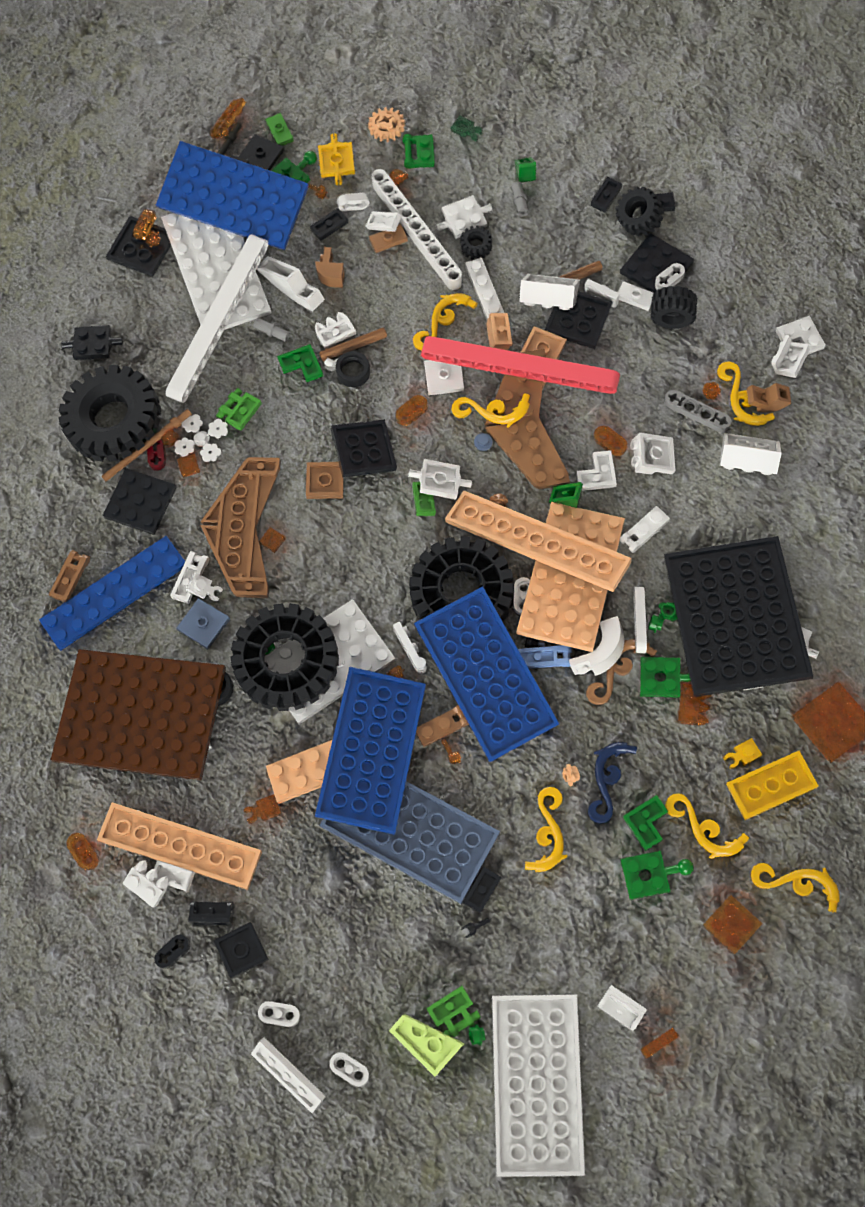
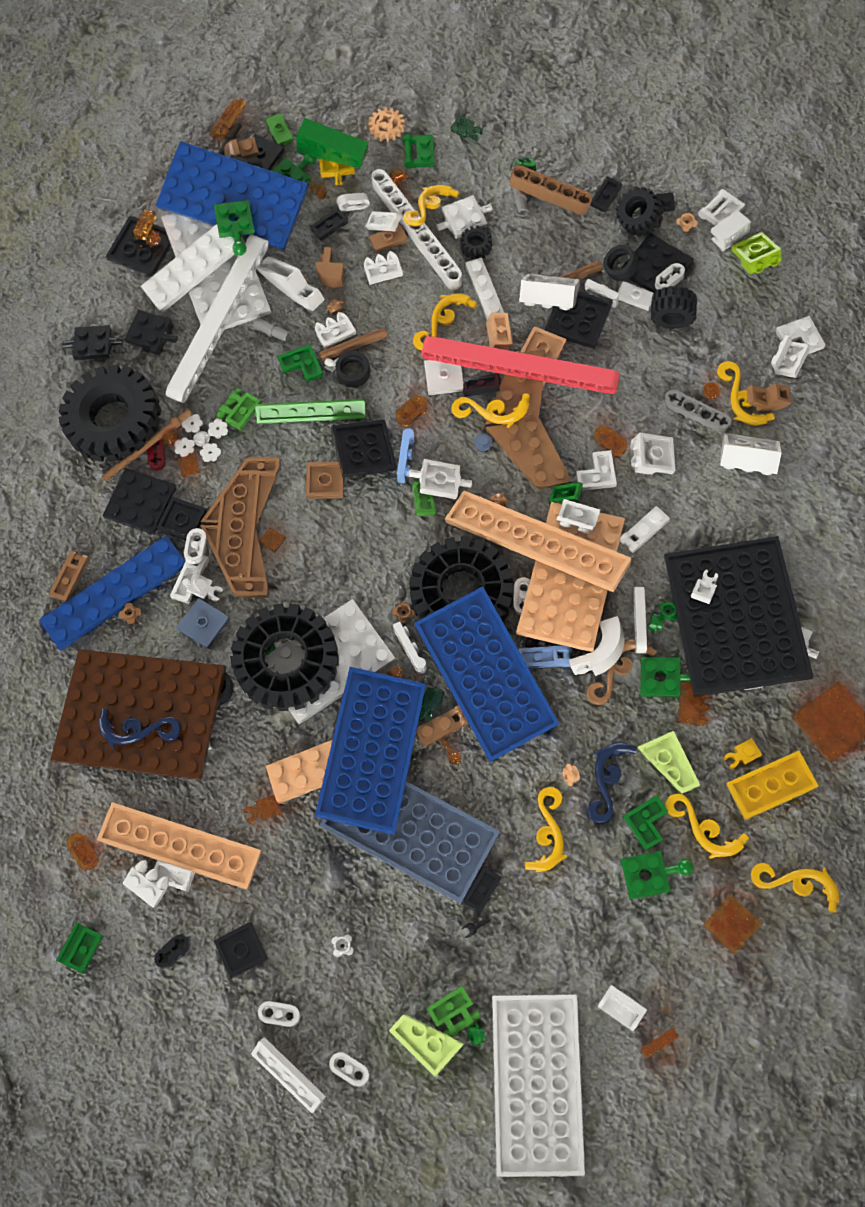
(80, 948): none -> green plate
(130, 619): none -> medium nougat plate
(139, 733): none -> dark blue plant
(150, 332): none -> black plate
(180, 518): none -> black plate
(188, 269): none -> white plate
(195, 547): none -> white plate
(211, 913): black hinge -> none
(230, 228): none -> green plate
(244, 149): none -> medium nougat brick
(310, 411): none -> plate
(330, 144): none -> green wedge
(335, 306): none -> medium nougat plate
(346, 940): none -> white plate
(383, 269): none -> white plate
(403, 617): none -> medium nougat plate
(405, 455): none -> light blue plate
(431, 700): none -> clear green plate
(432, 203): none -> yellow plant
(481, 385): none -> black plate
(550, 190): none -> medium nougat beam
(579, 516): none -> white bracket
(613, 254): none -> black tyre
(671, 761): none -> yellowish green wing
(687, 217): none -> light nougat plate
(705, 588): none -> white plate
(727, 208): none -> white plate
(730, 230): none -> white hinge
(757, 253): none -> lime plate

